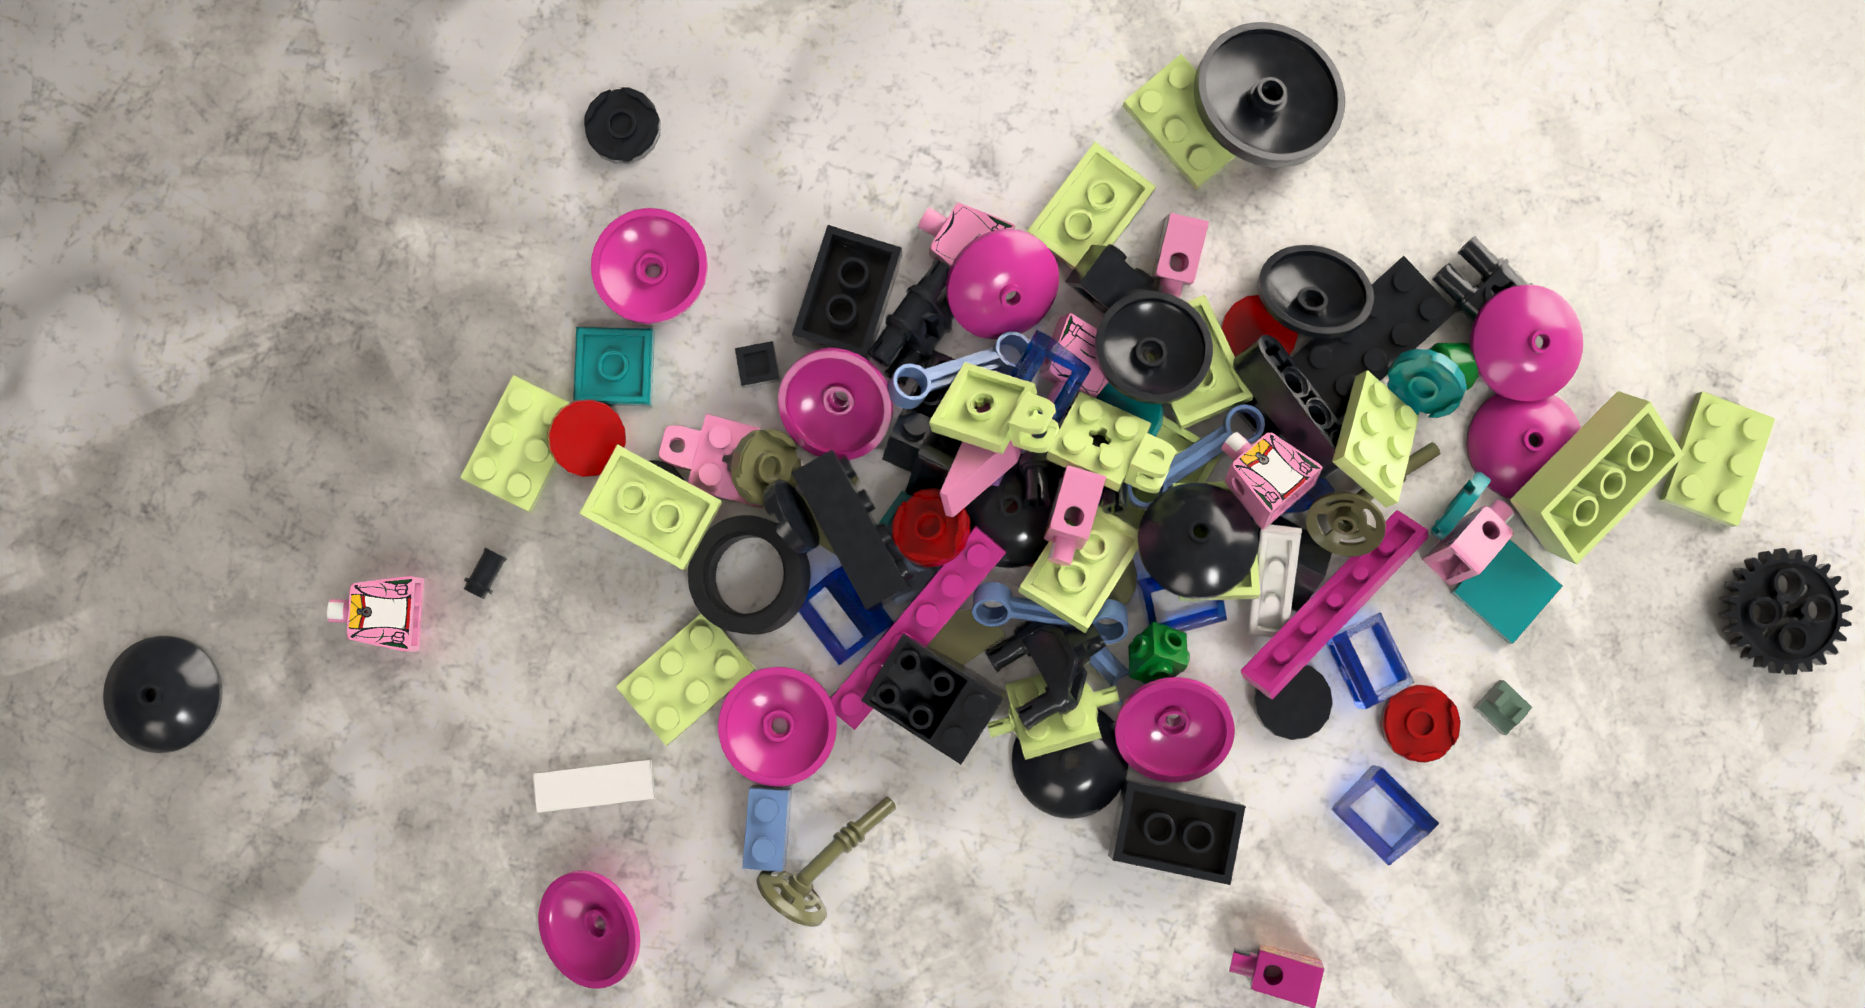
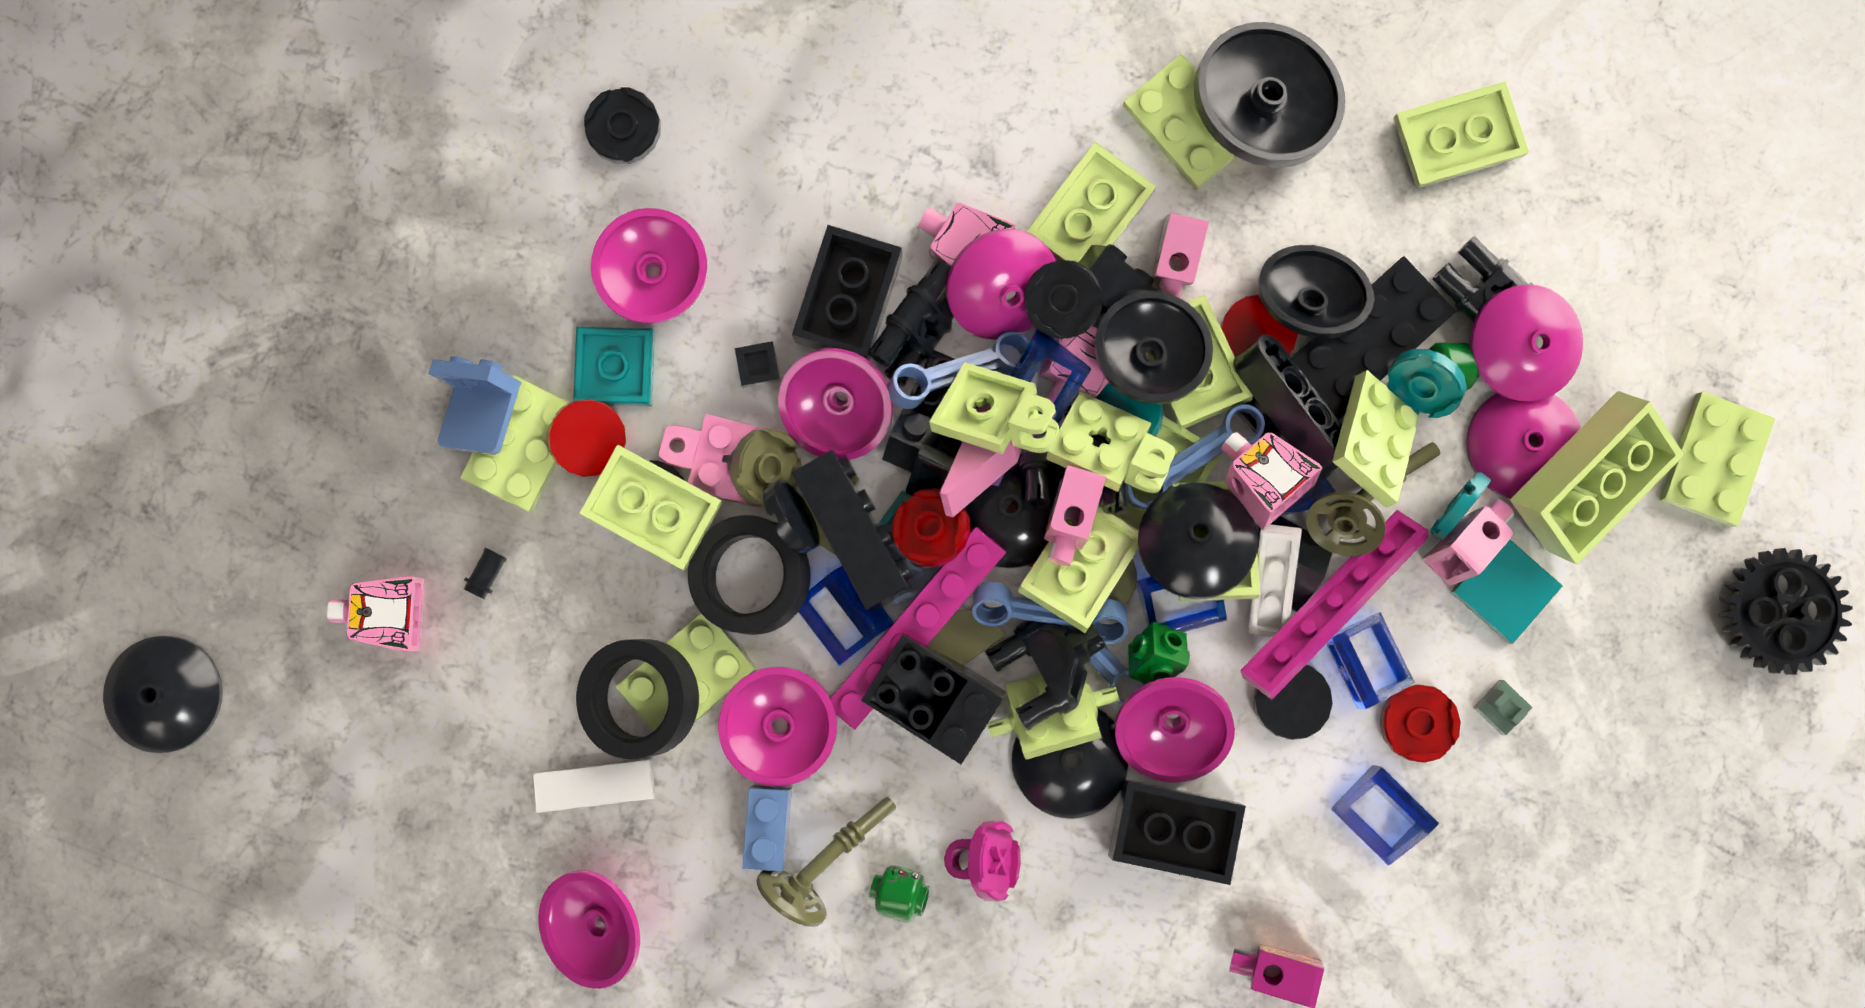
(478, 404): none -> medium blue bracket
(593, 698): none -> black tyre
(899, 893): none -> green head
(992, 860): none -> dark pink tile
(1063, 299): none -> black tile
(1461, 134): none -> yellowish green plate

